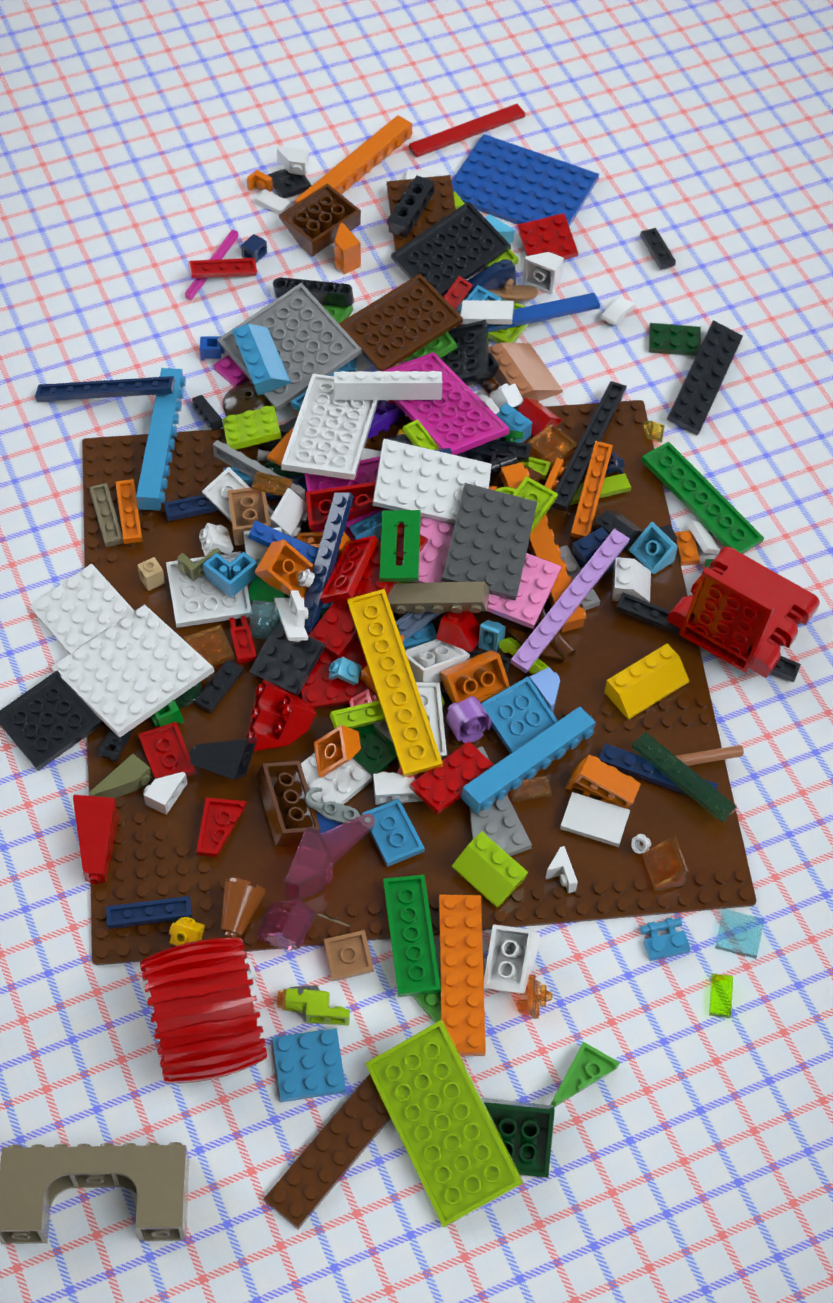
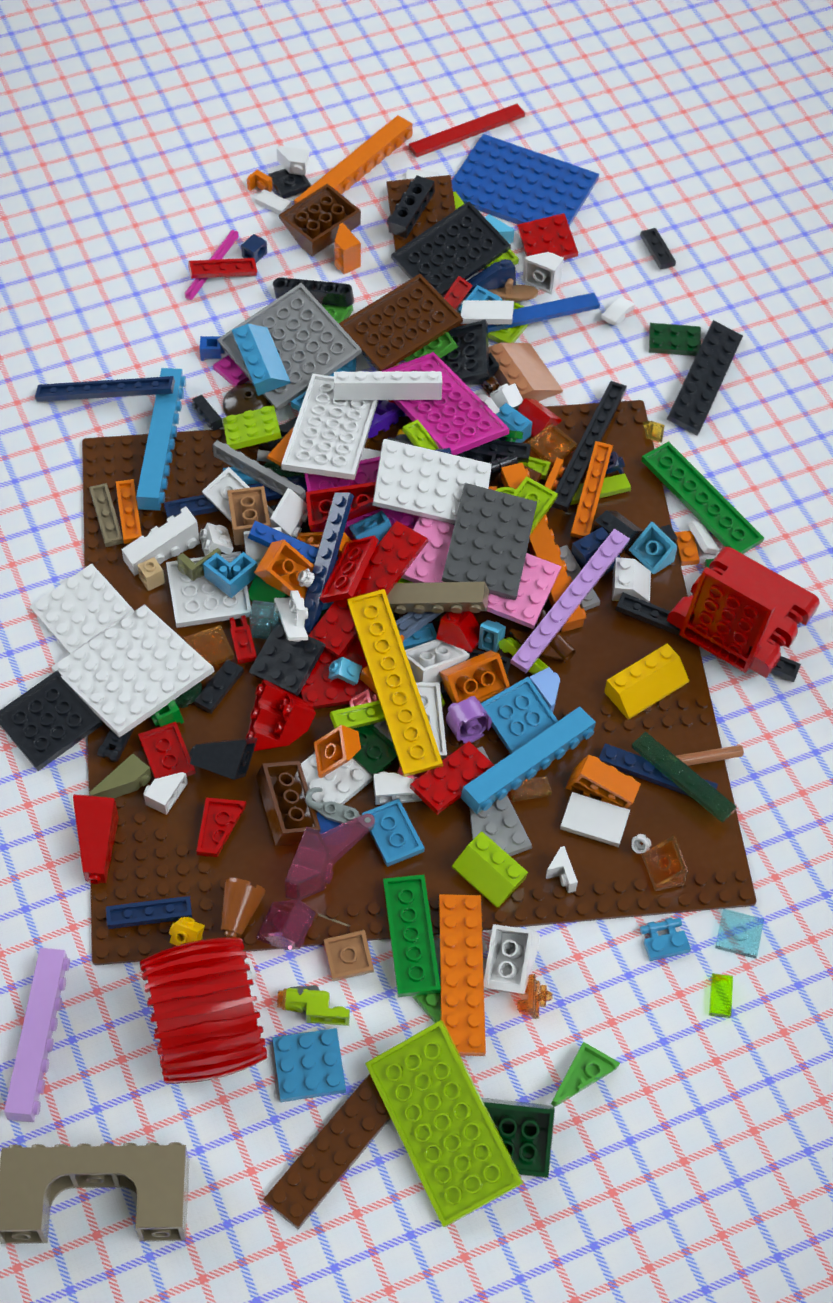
(36, 1035): none -> lavender brick
(163, 542): none -> white wedge
(271, 483): clear orange plate -> none
(410, 568): green piece -> none

